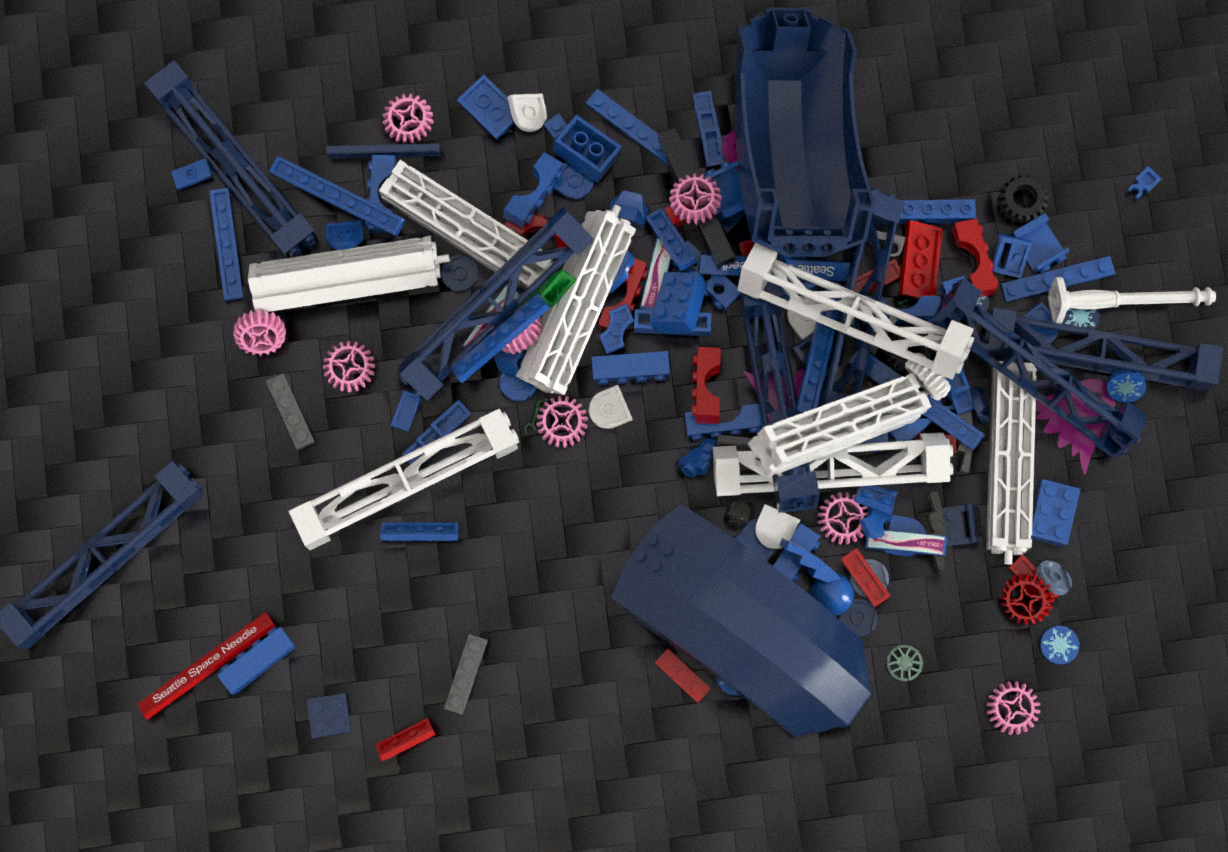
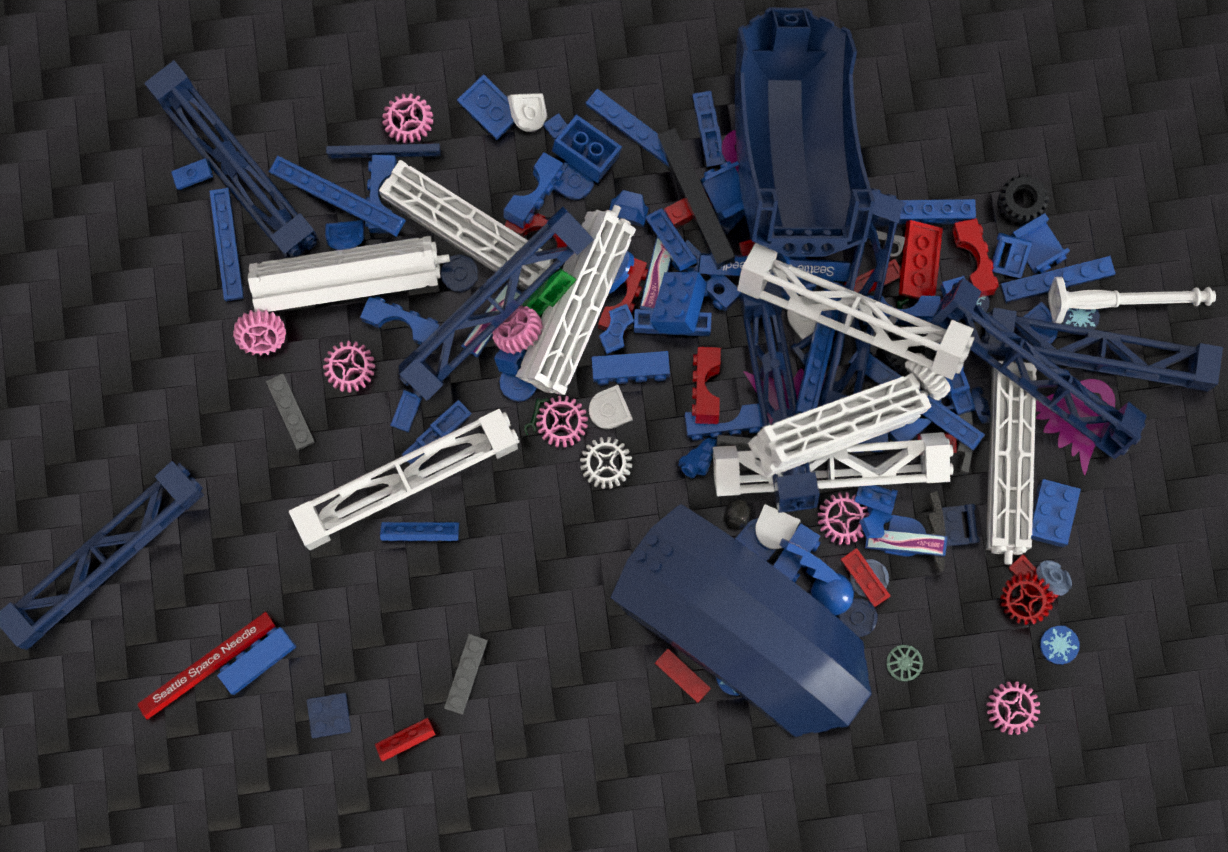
(378, 313): none -> blue arch
(500, 338): blue plate -> none
(599, 470): none -> white gear
(678, 198): bright pink gear -> none
(1126, 386): blue tile -> none
(1145, 181): blue plate -> none

